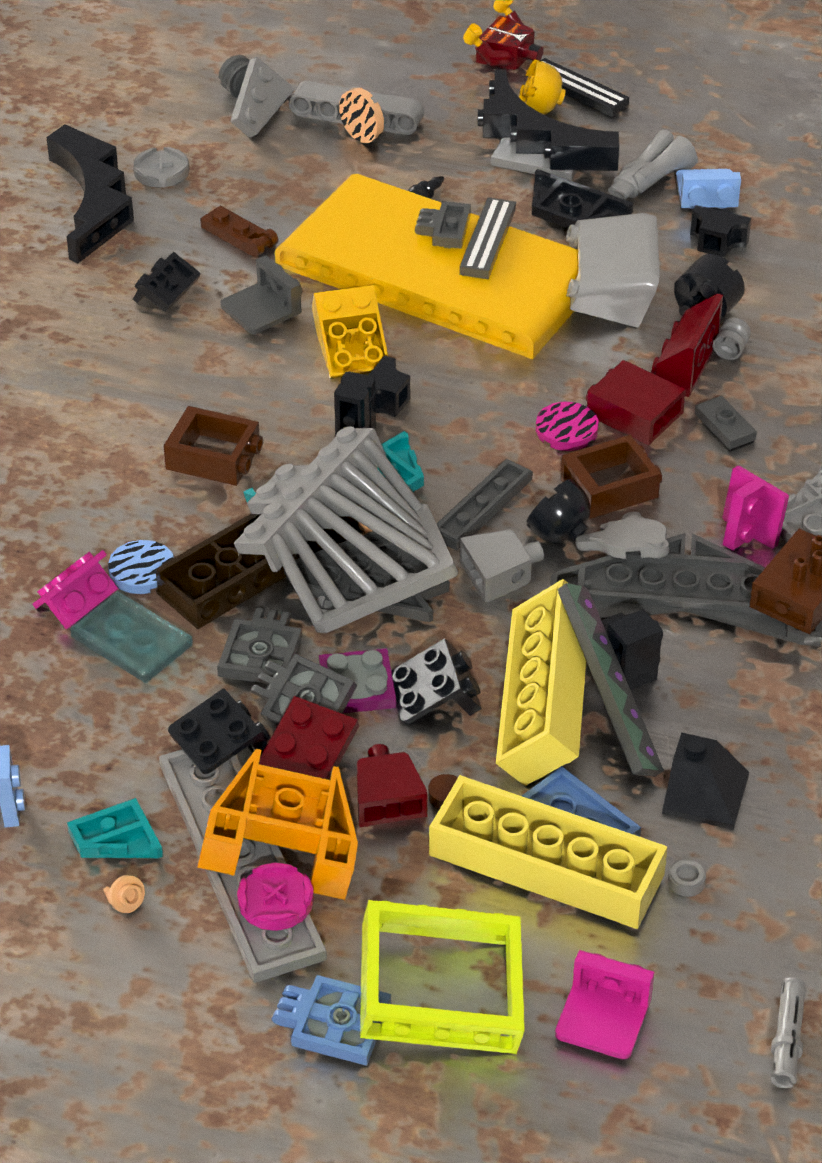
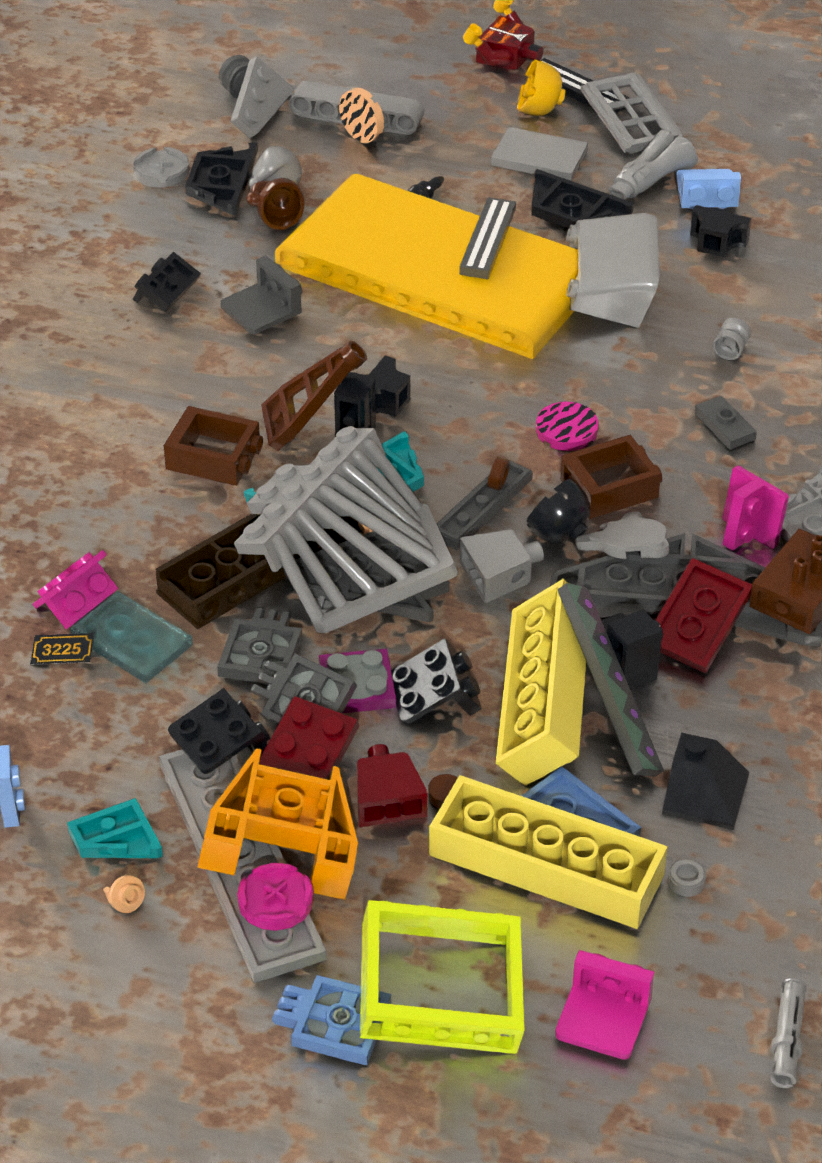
(62, 648): none -> black sticker
(105, 203): black arch -> none
(135, 563): light blue tile -> none
(221, 176): none -> black wing
(238, 231): reddish brown plate -> none
(276, 163): none -> light grey piece
(278, 202): none -> reddish brown piece
(278, 410): none -> reddish brown plate
(349, 330): yellow slope -> none
(445, 225): dark grey hinge -> none
(498, 474): none -> reddish brown tile
(535, 133): black arch -> none
(617, 128): none -> light grey piece
(636, 402): dark red brick -> none
(690, 344): dark red slope -> none
(701, 614): none -> dark red plate
(707, 278): black brick -> none

